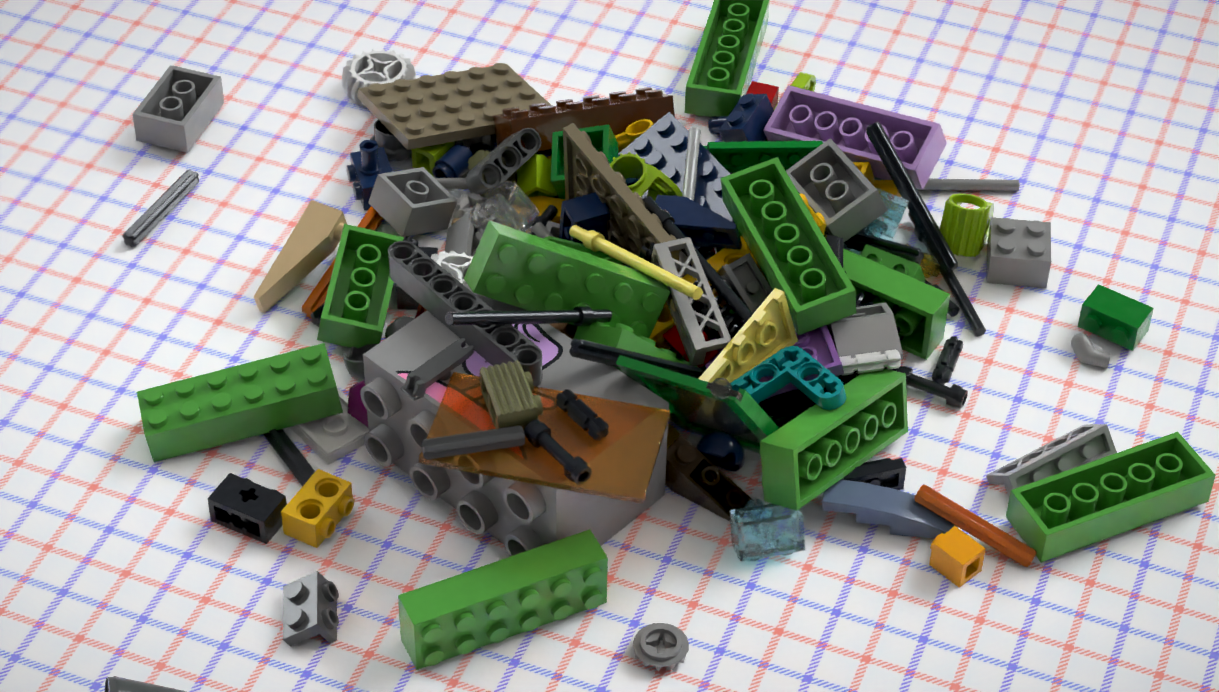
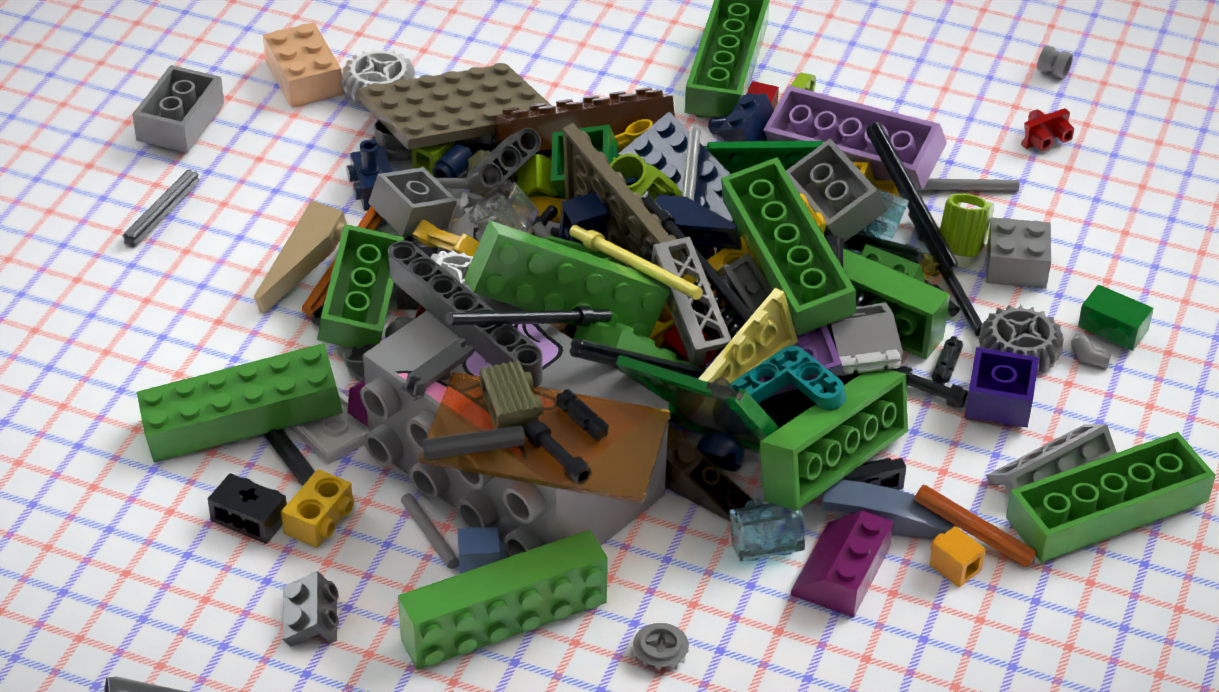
(302, 64): none -> light nougat brick
(429, 530): none -> light grey bar
(434, 237): none -> yellow piece
(479, 547): none -> medium blue brick
(845, 562): none -> magenta slope
(1002, 387): none -> dark purple brick
(1023, 333): none -> light grey gear
(1043, 128): none -> red hips
(1054, 61): none -> light grey wheel

